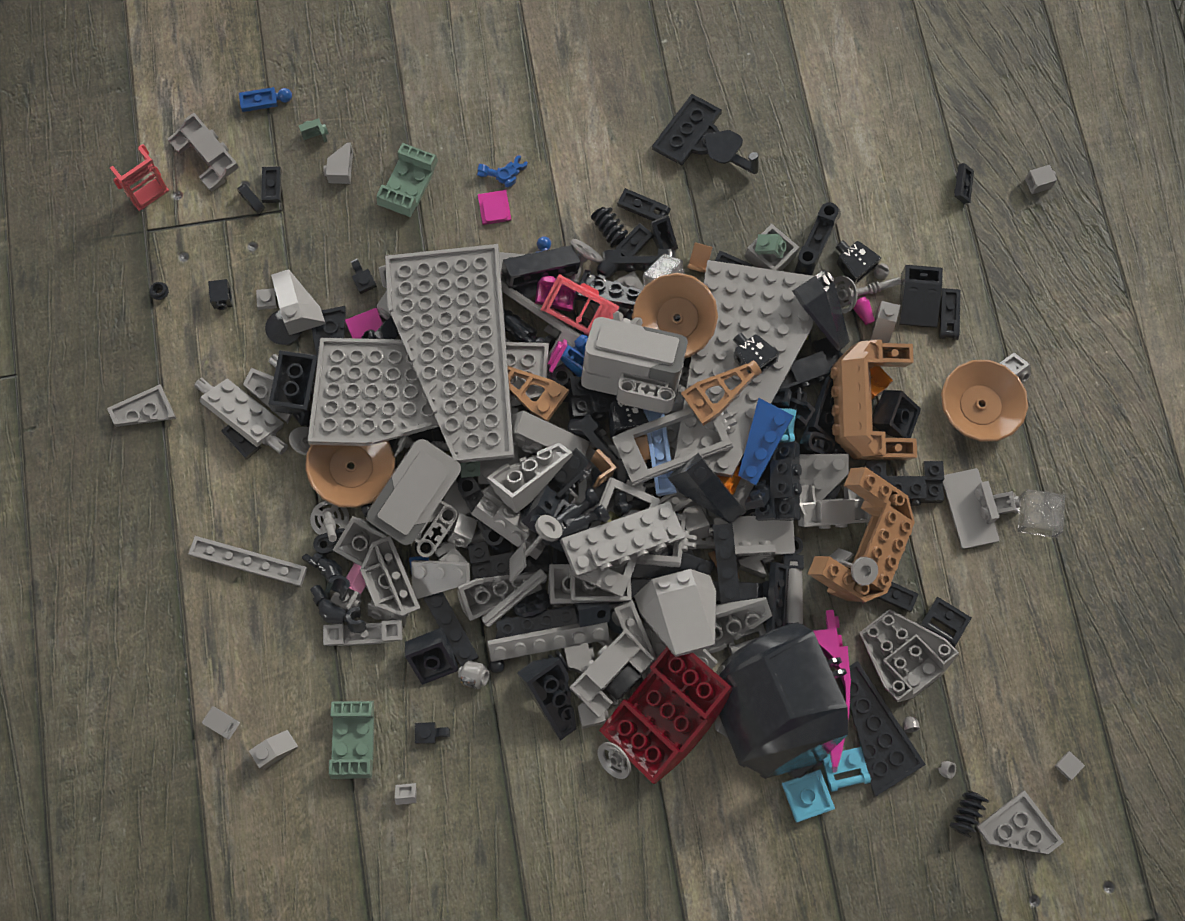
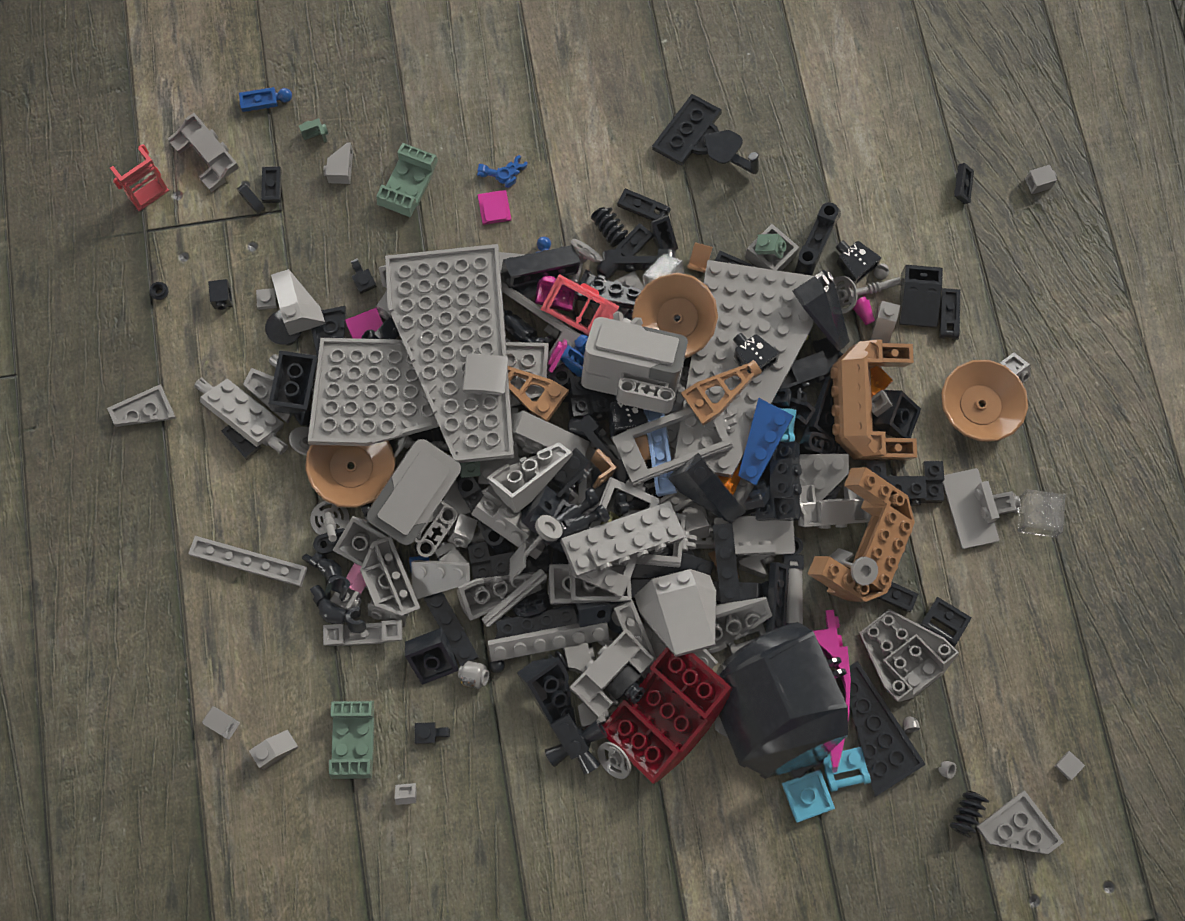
(485, 374): none -> light grey slope
(575, 743): none -> black brick
(635, 693): none -> black bush
(880, 403): none -> light grey tile

